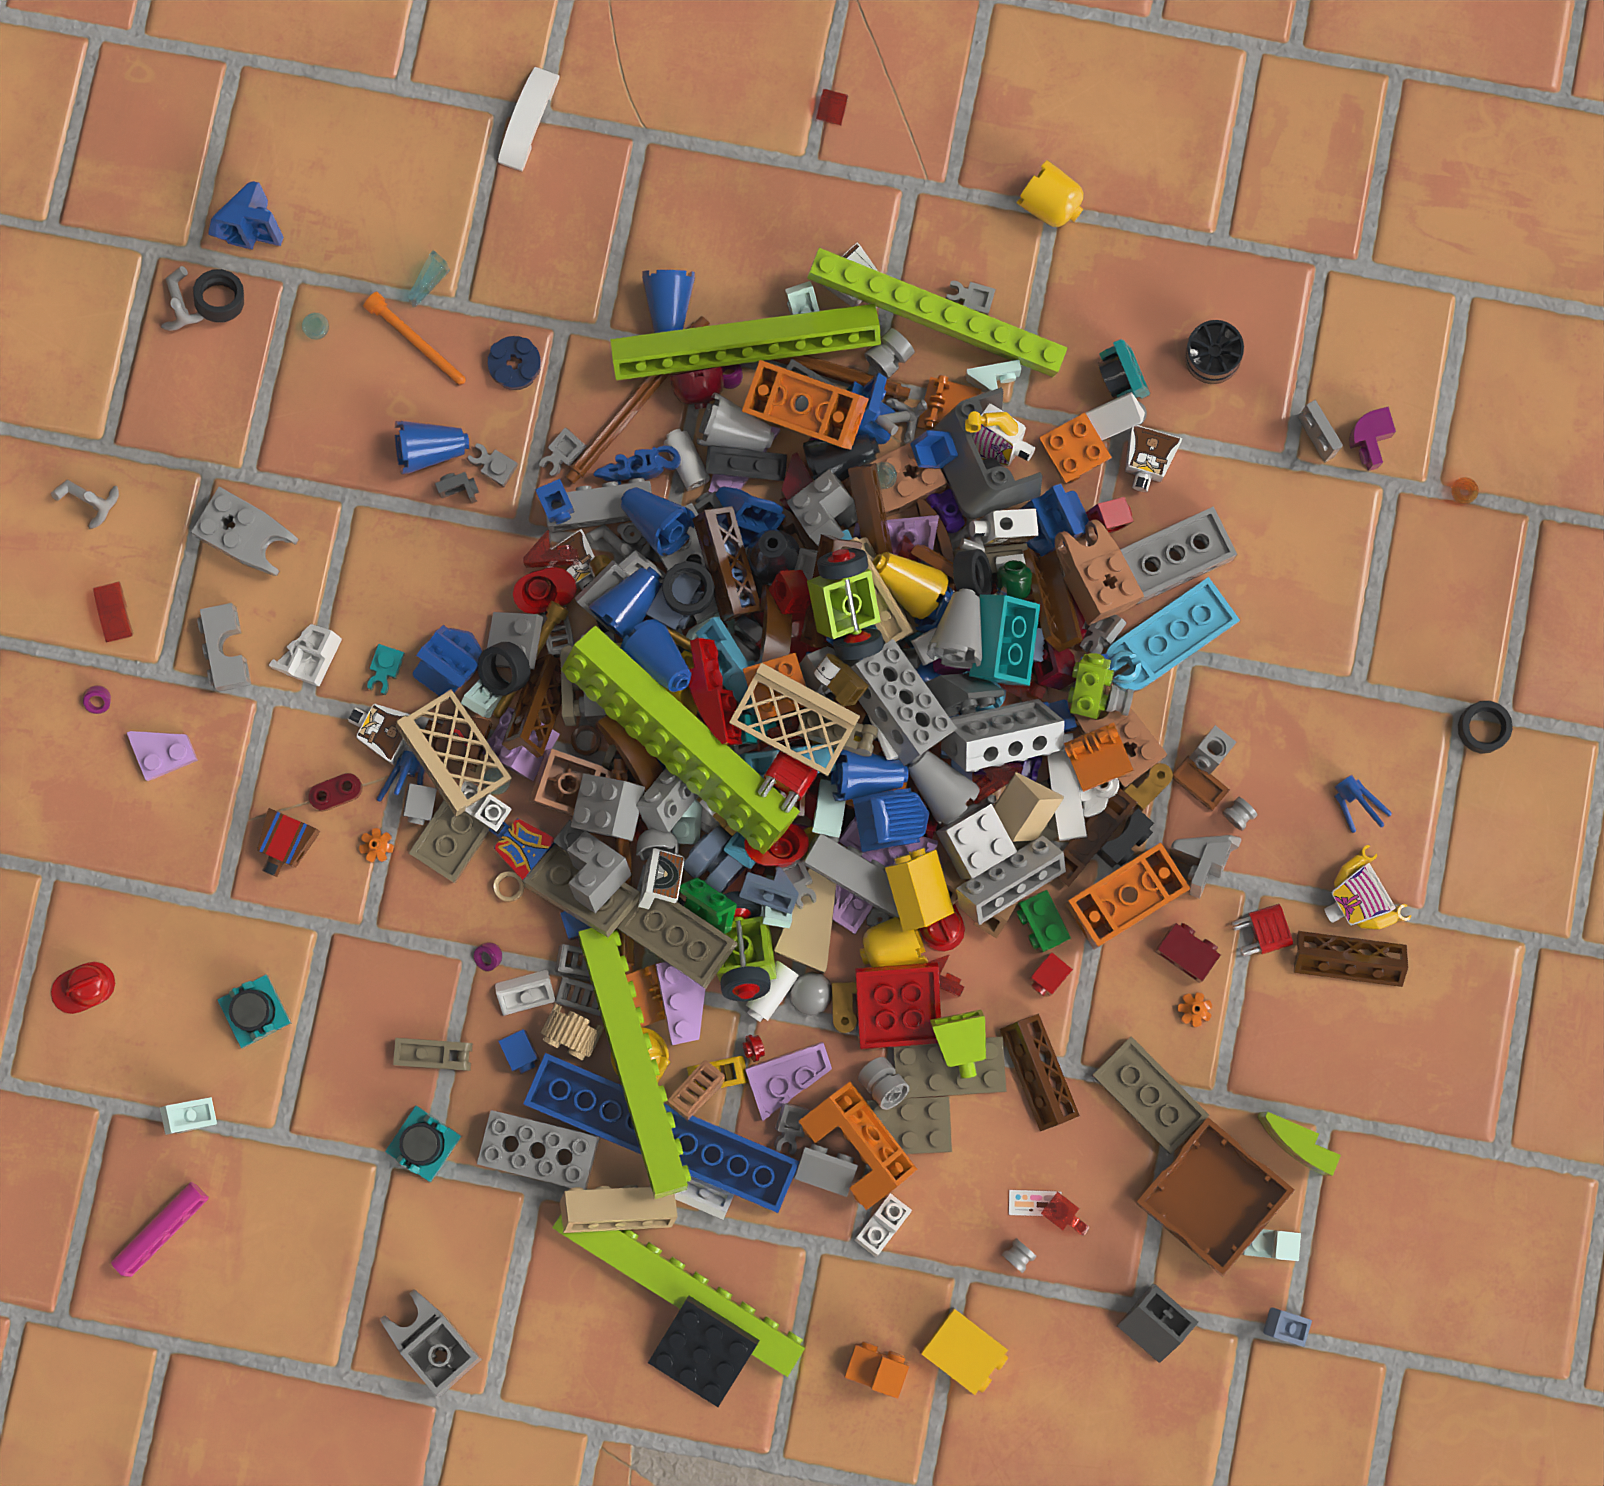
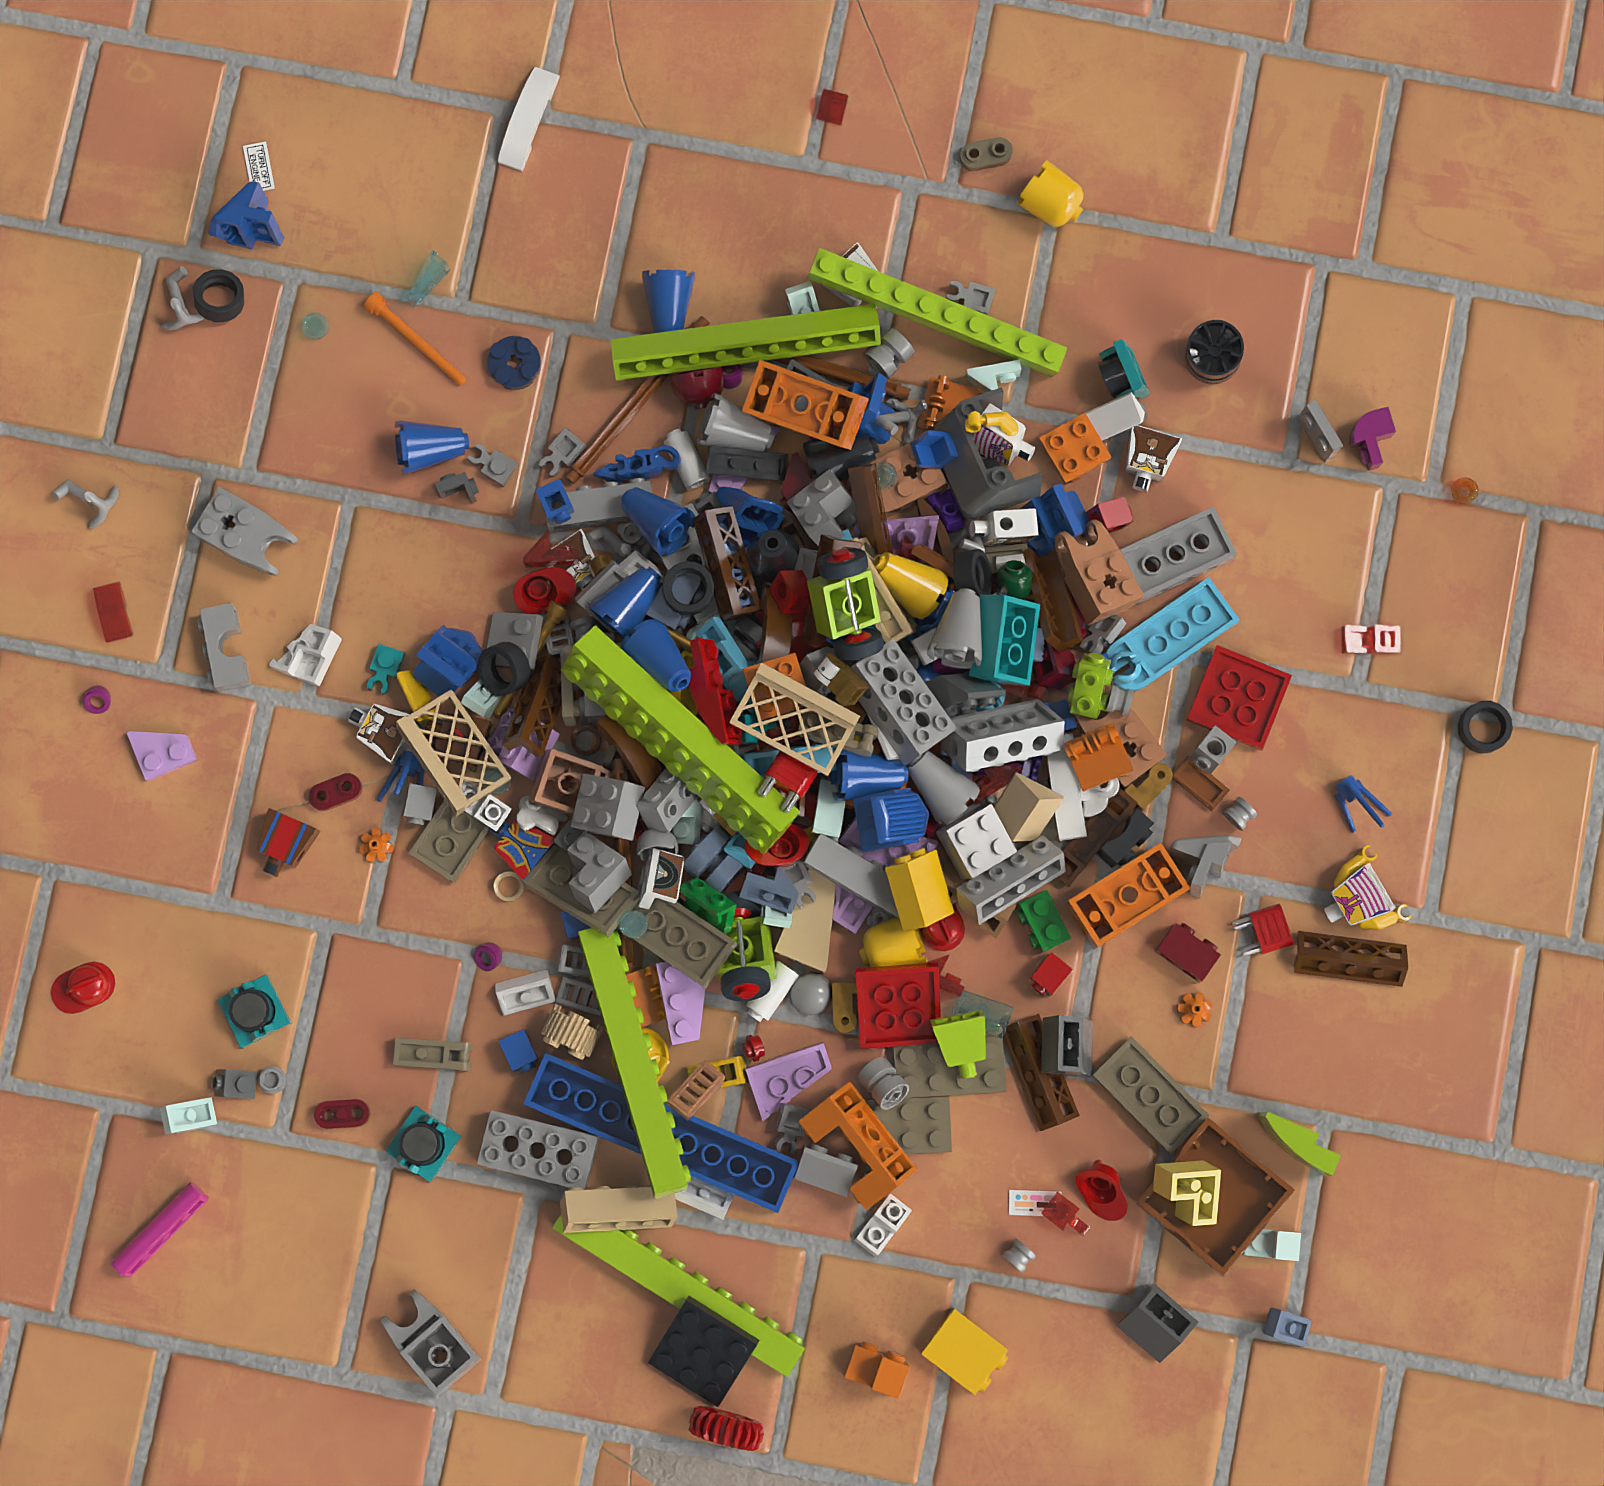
(234, 1083): none -> dark grey bracket
(259, 165): none -> white sticker
(272, 1080): none -> light grey plate
(342, 1113): none -> dark red plate
(415, 693): none -> yellow slope
(540, 816): none -> white plate
(582, 626): none -> light grey wheel
(633, 924): none -> clear light blue plate
(726, 1428): none -> red gear
(987, 155): none -> dark tan plate
(996, 1013): none -> clear light blue slope
(1067, 1045): none -> dark grey slope
(1102, 1191): none -> red piece
(1193, 1187): none -> light yellow brick
(1239, 697): none -> red plate
(1370, 640): none -> clear red slope

